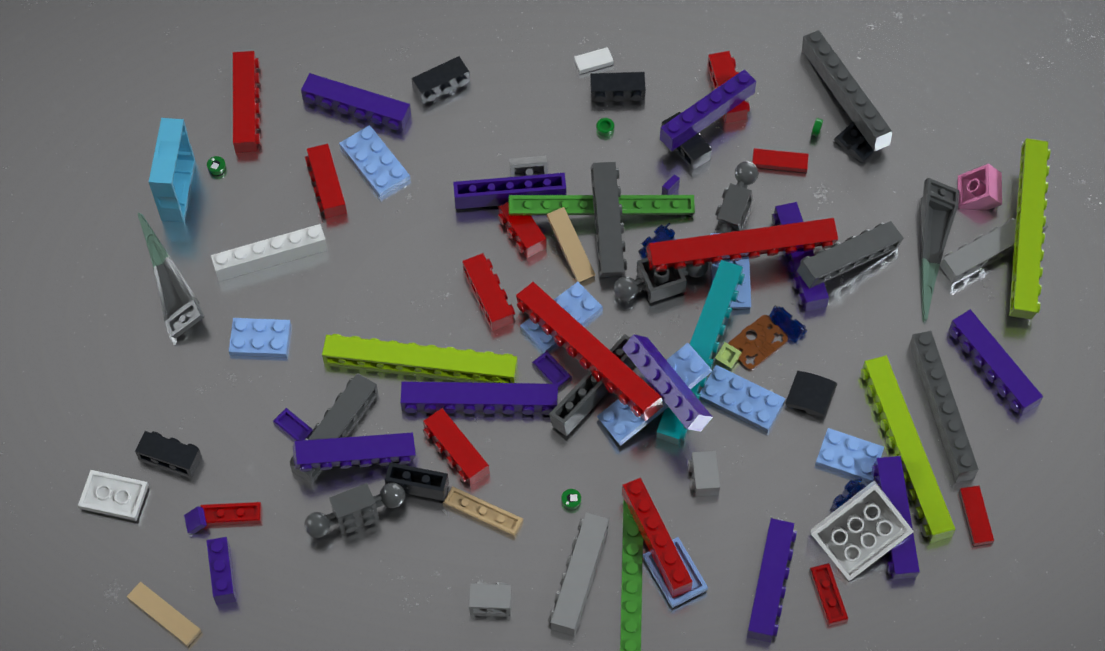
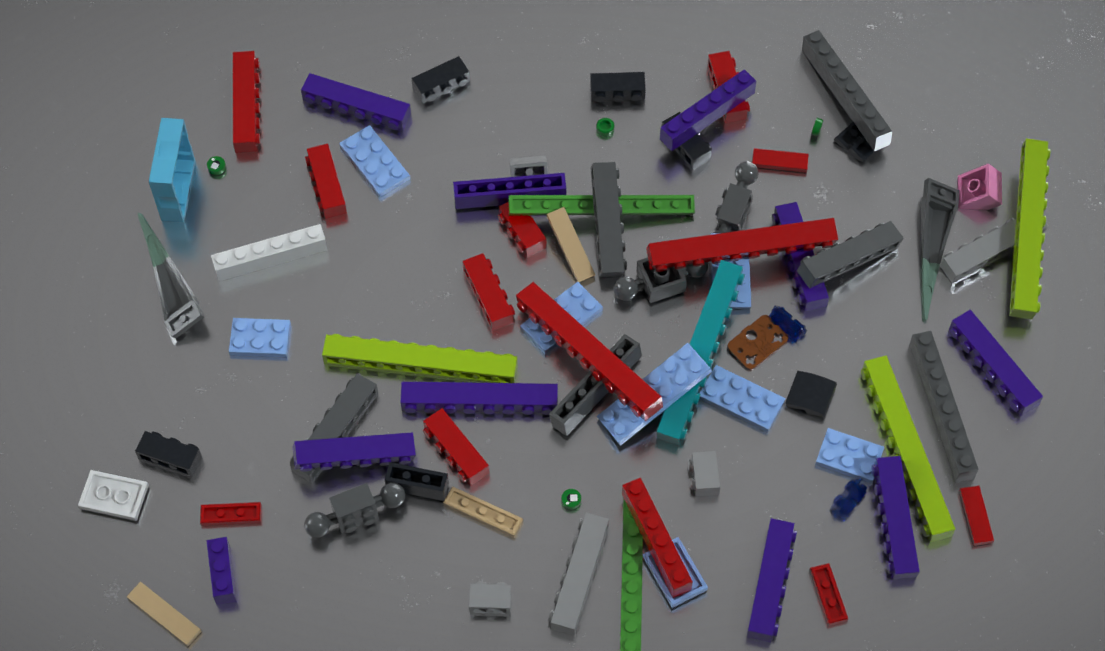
(195, 520): dark purple tile -> none
(292, 425): dark purple tile -> none
(552, 370): dark purple tile -> none
(593, 60): white tile -> none
(662, 233): clear blue hinge -> none
(667, 383): brick -> none
(671, 185): dark purple tile -> none
(728, 355): yellowish green tile -> none
(861, 530): white slope -> none

